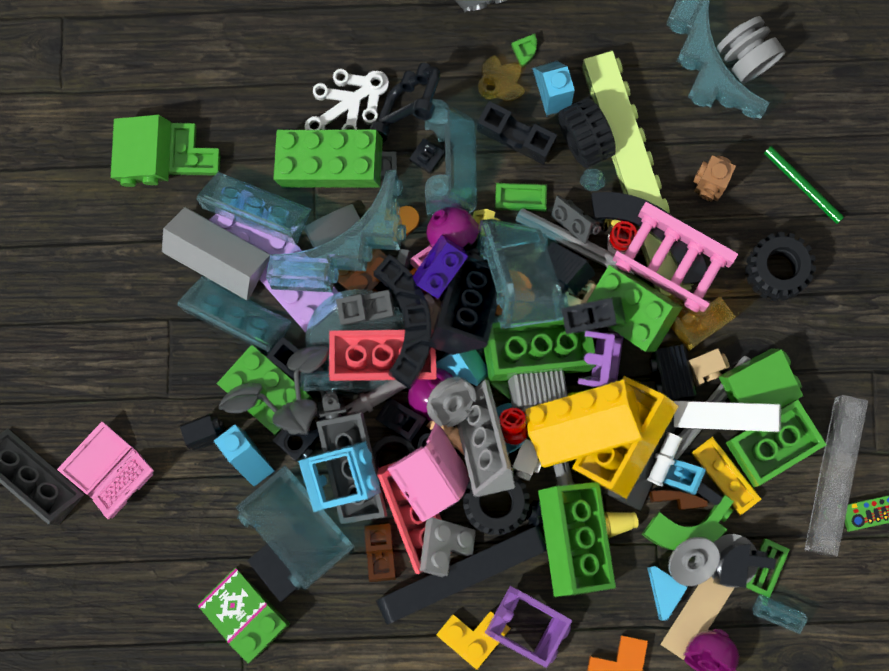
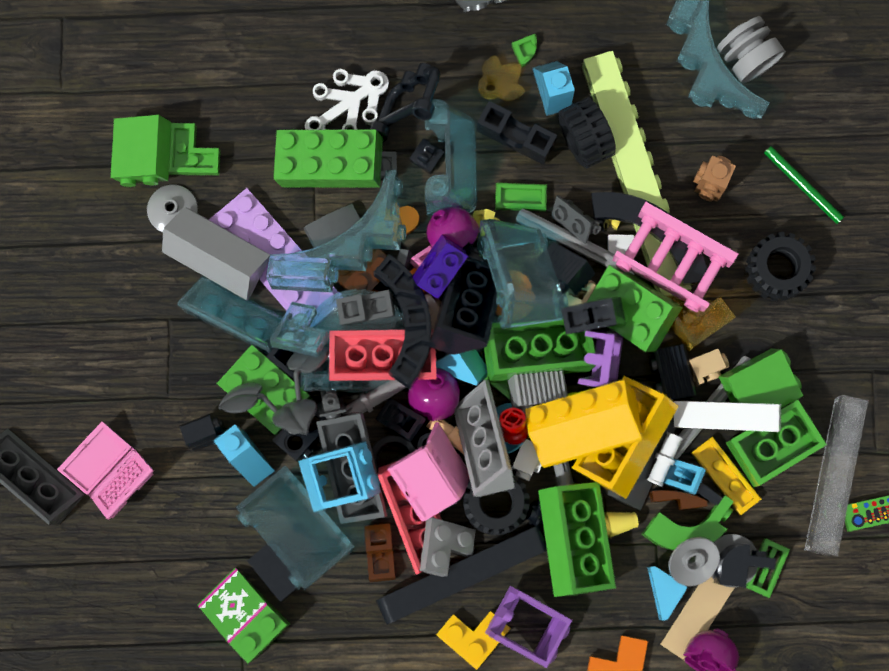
(166, 195): none -> light grey dish
(254, 207): clear light blue slope -> none
(295, 331): none -> clear light blue plate
(451, 401): light grey tile -> none
(592, 179): clear light blue plate -> none
(619, 239): red wheel -> none
(779, 614): clear light blue piece -> none

